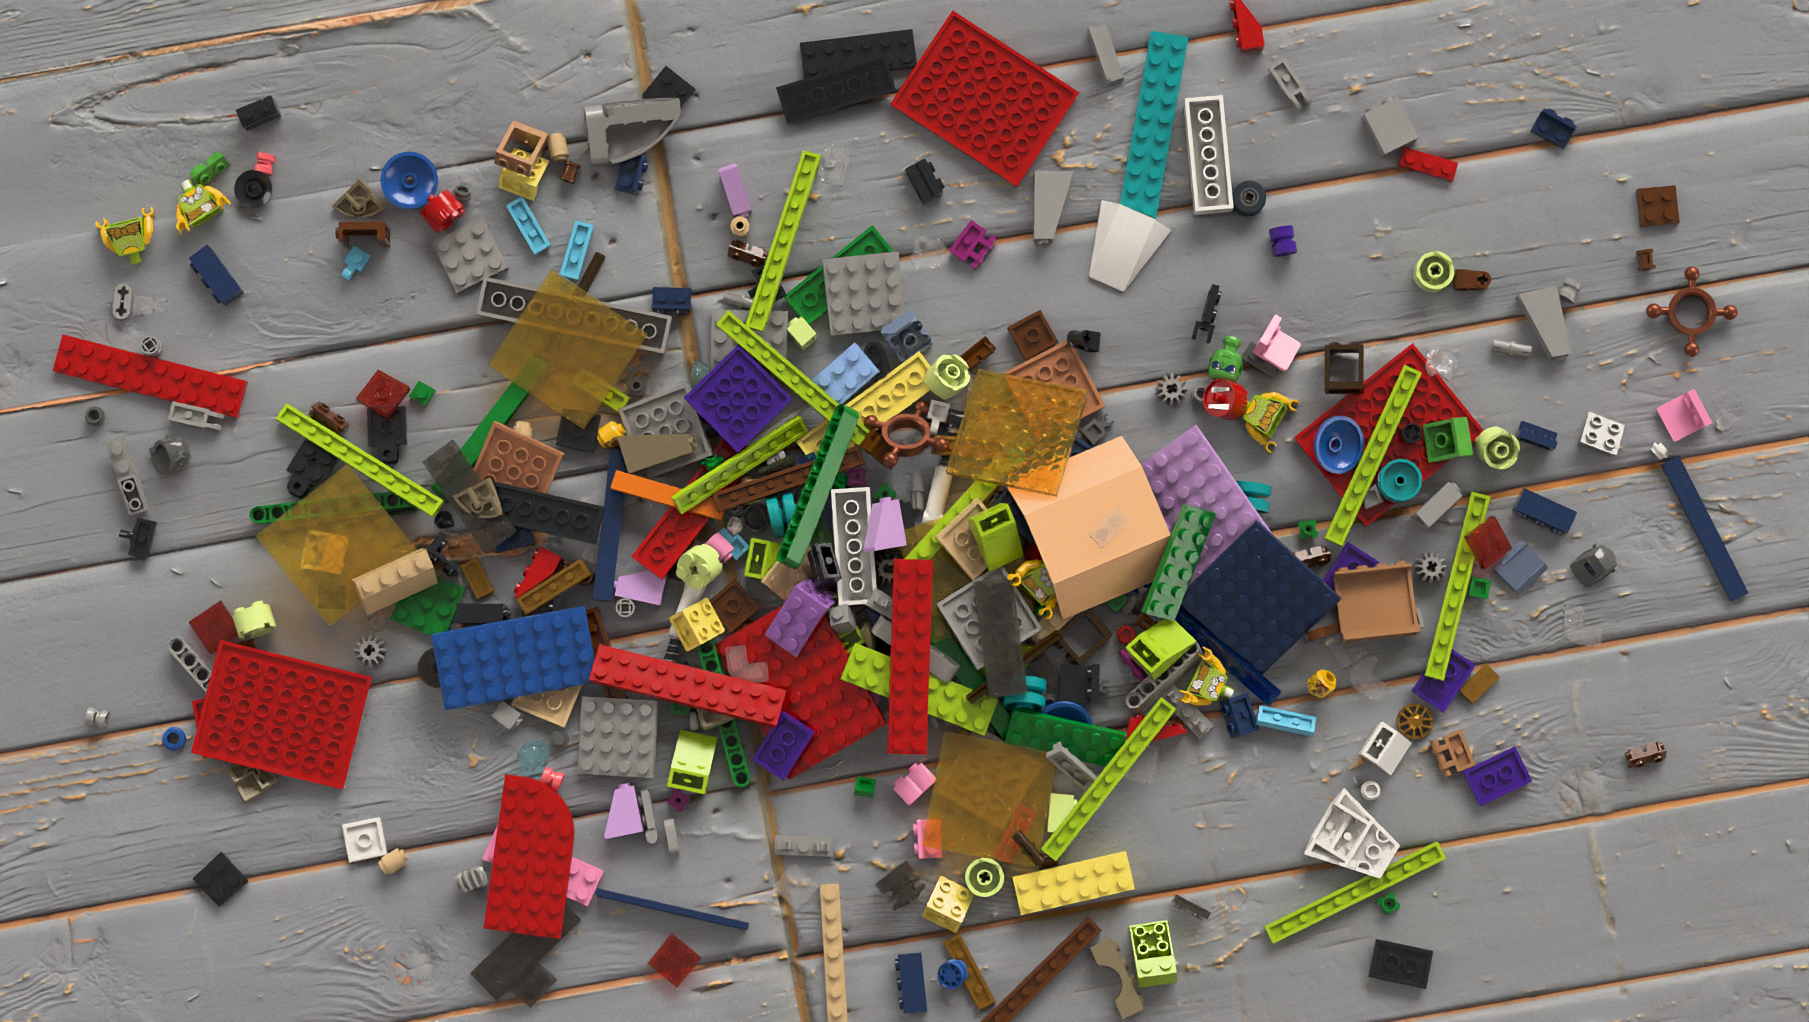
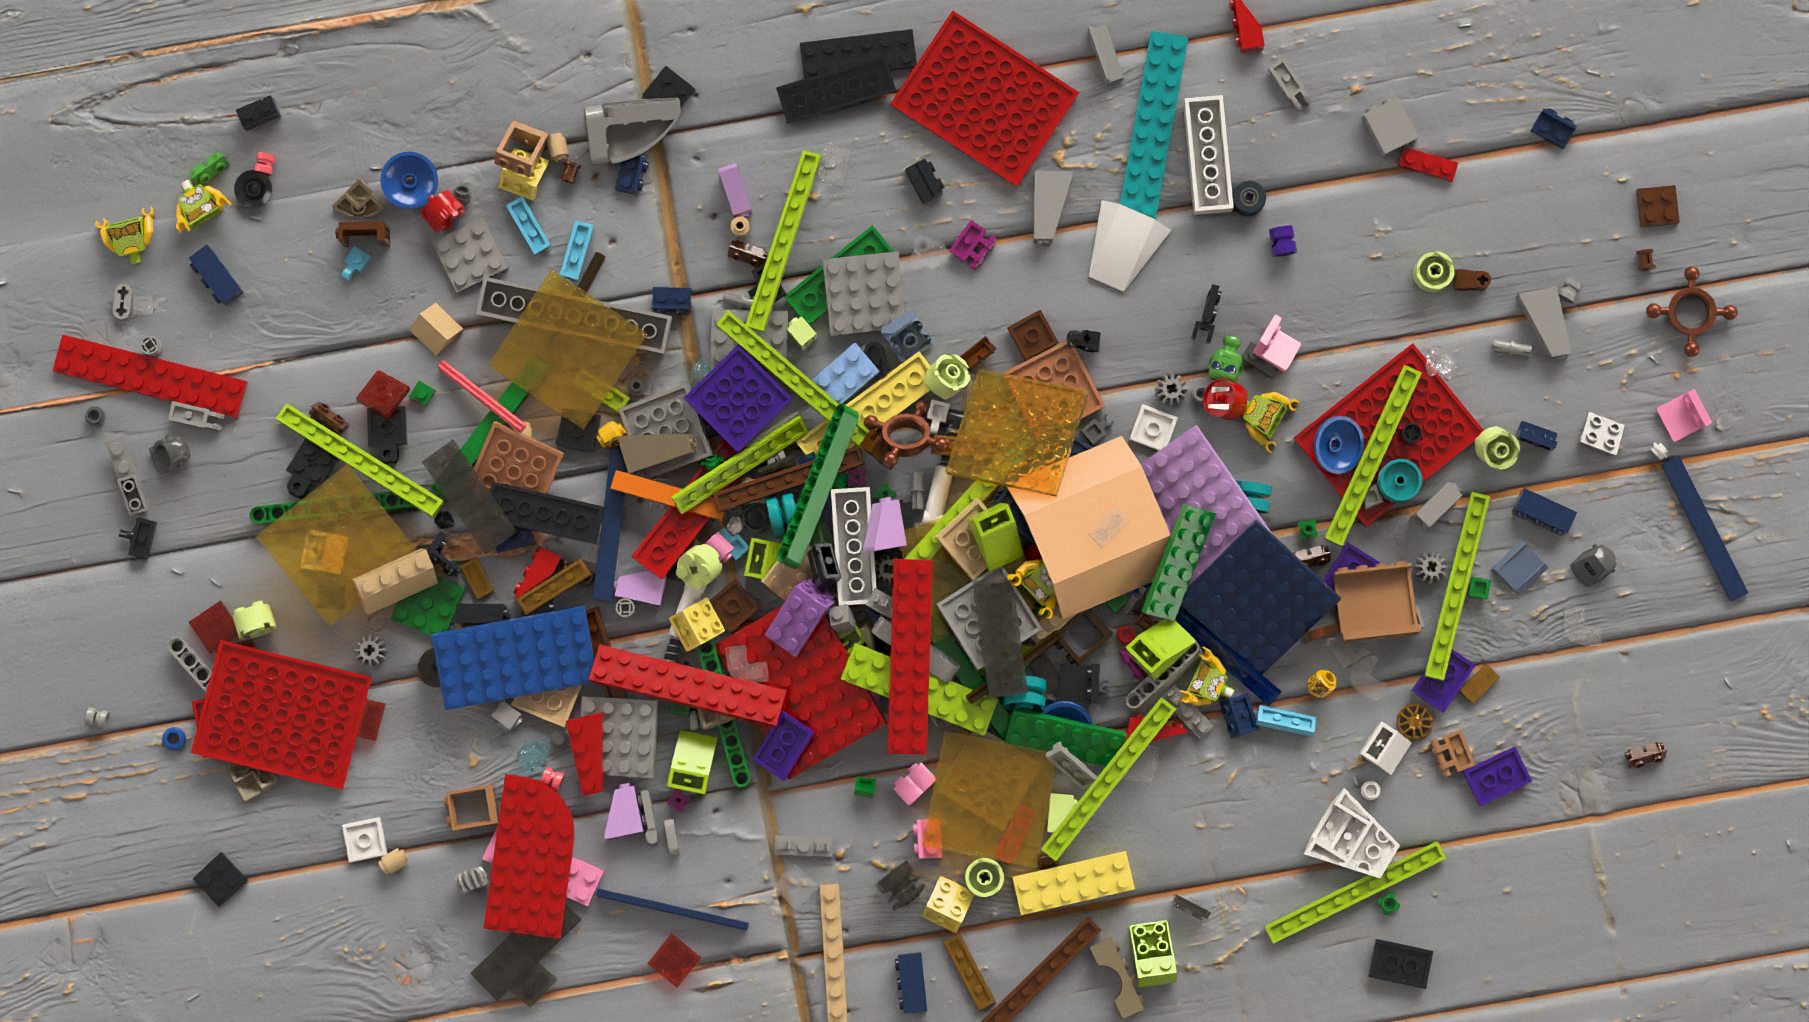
(371, 720): none -> clear red plate
(435, 329): none -> tan slope
(480, 499): dark tan brick -> none
(483, 397): none -> coral axle
(491, 802): none -> medium nougat window
(586, 742): none -> red wing
(953, 973): blue wheel -> none
(1028, 848): dark brown pin -> none
(1153, 428): none -> white tile
(1344, 387): dark brown window -> none
(1447, 439): bright green slope -> none
(1488, 542): clear red plate -> none

